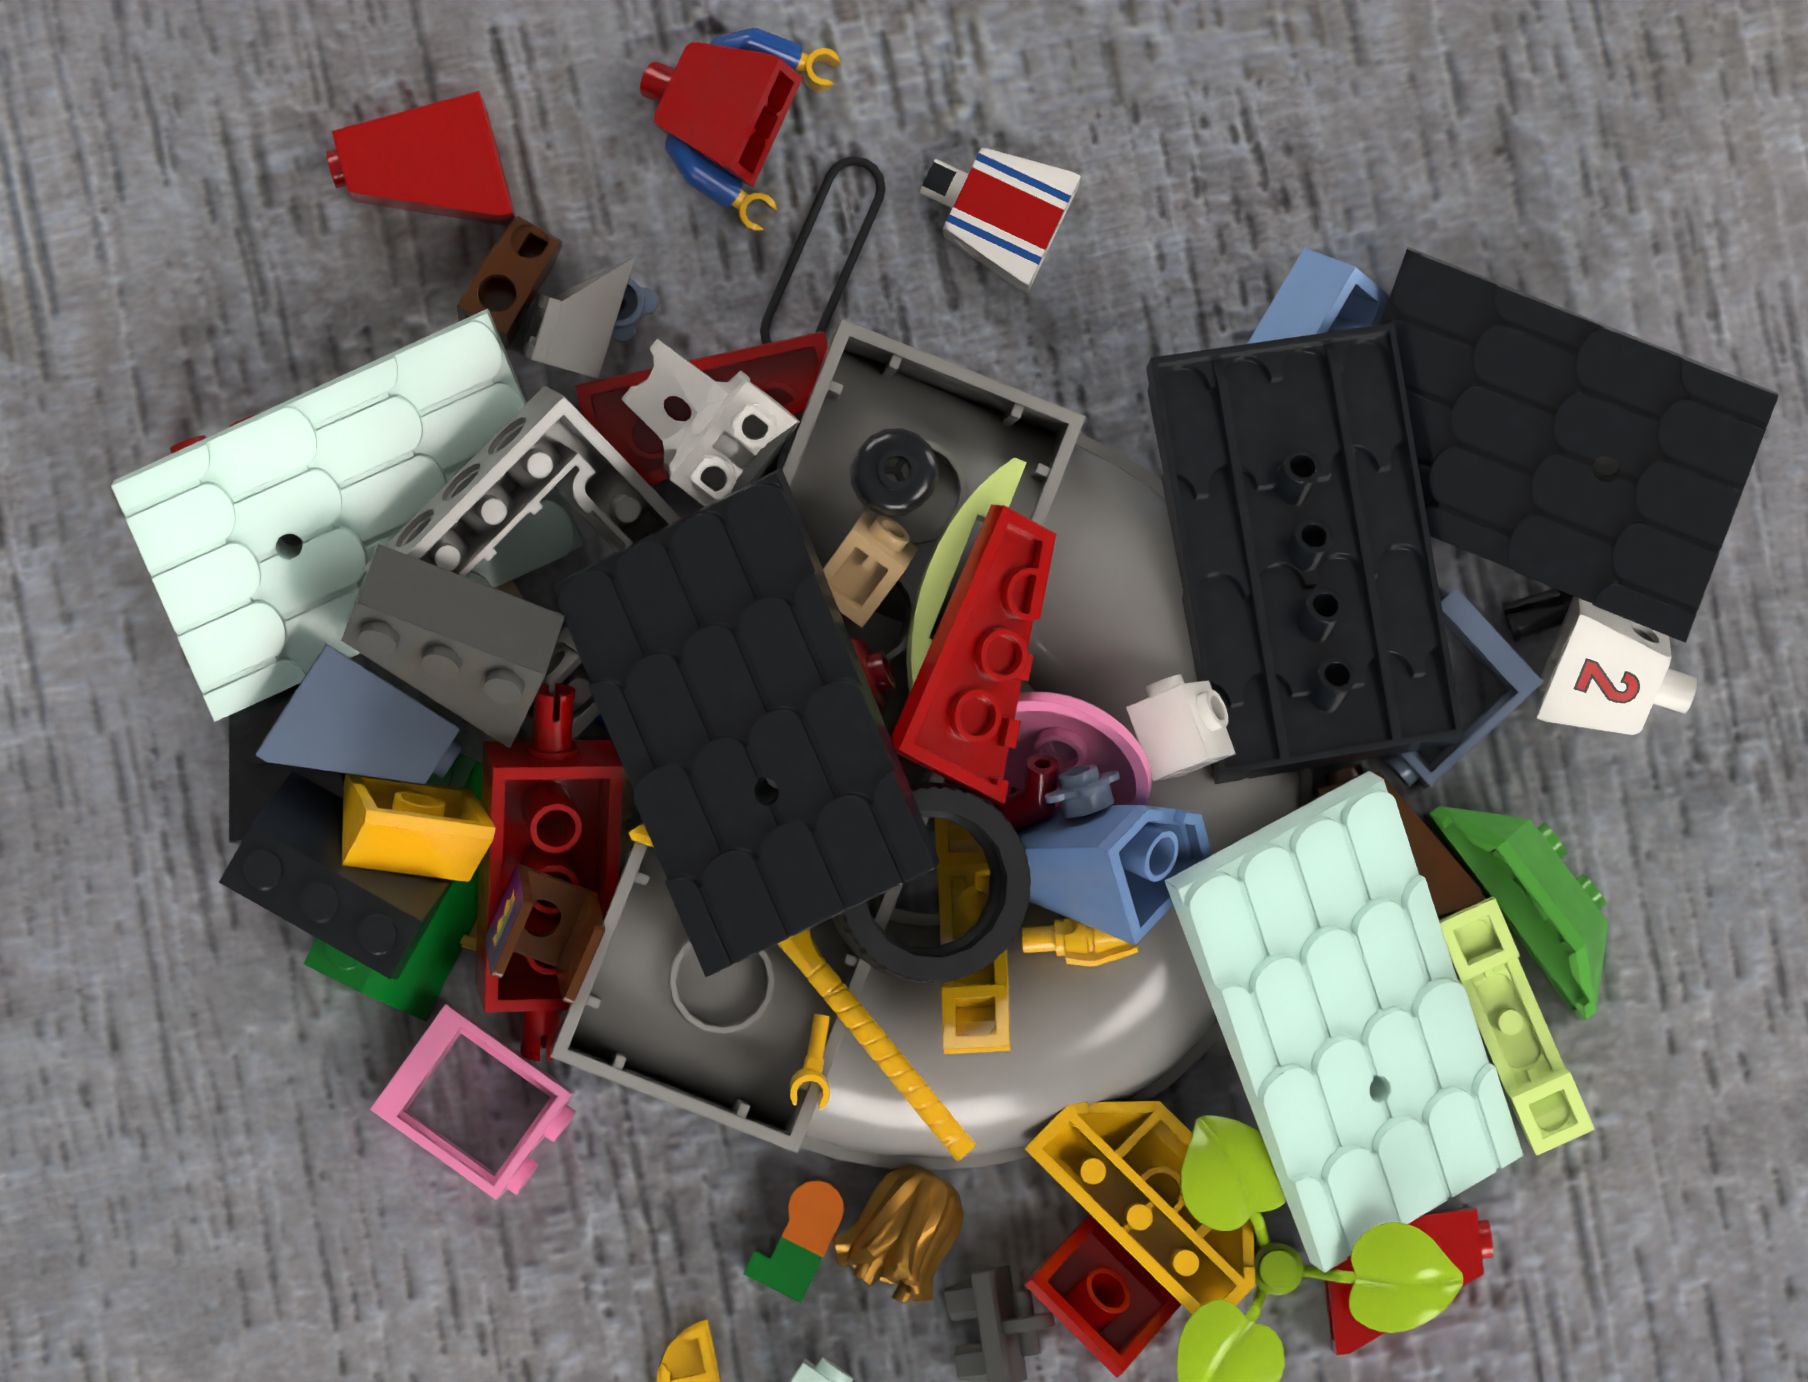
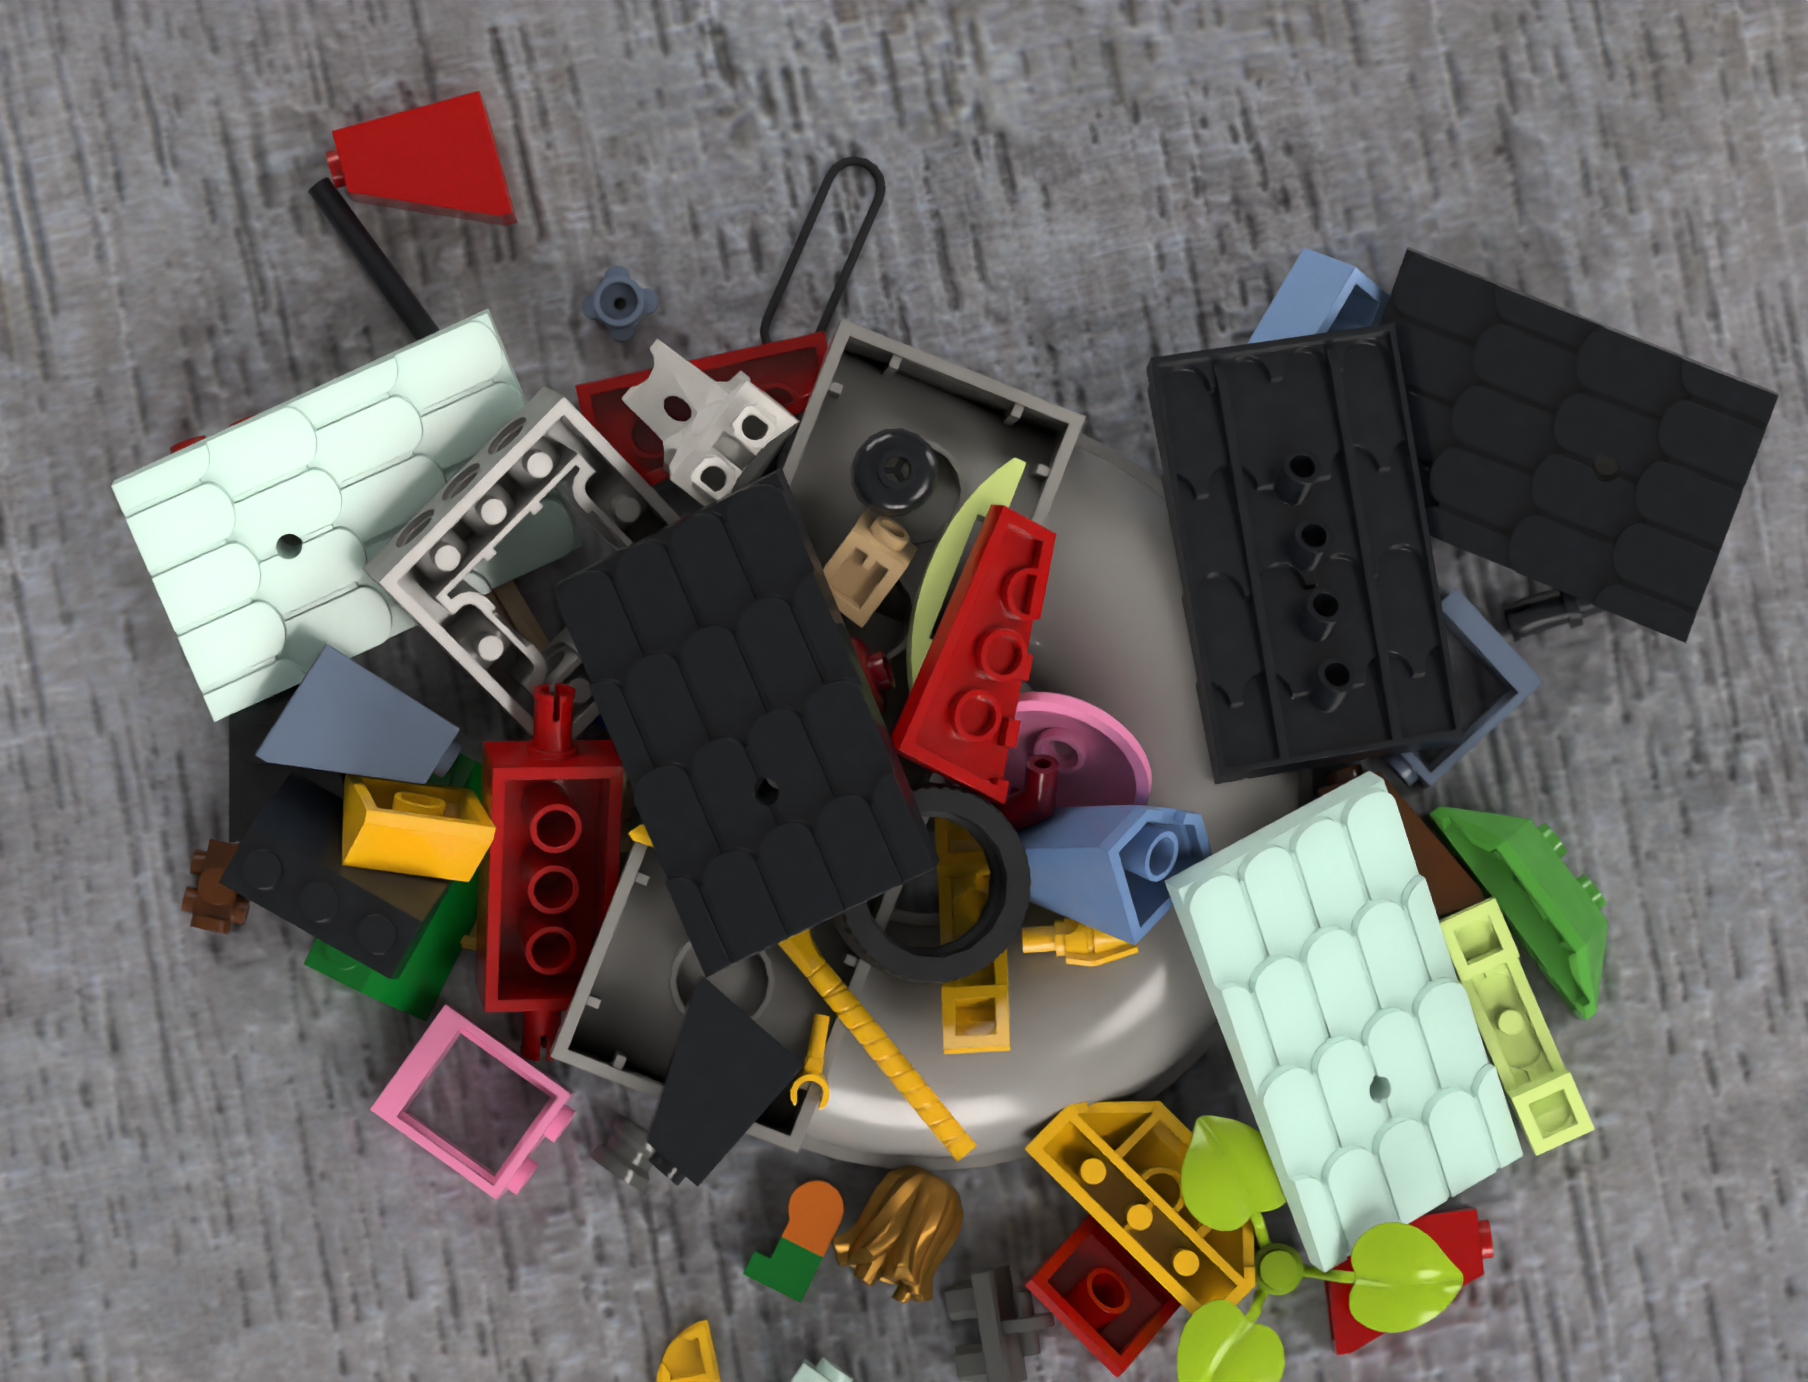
(212, 903): none -> reddish brown piece
(372, 259): none -> black bar
(454, 639): dark grey wedge -> none
(511, 277): reddish brown leg -> none
(566, 947): reddish brown piece -> none
(577, 323): light grey slope -> none
(626, 1153): none -> dark grey wheel
(715, 1085): none -> black slope
(728, 108): red torso -> none
(1003, 210): torso -> none
(1083, 791): sand blue plate -> none
(1181, 727): white brick -> none
(1609, 673): white torso -> none

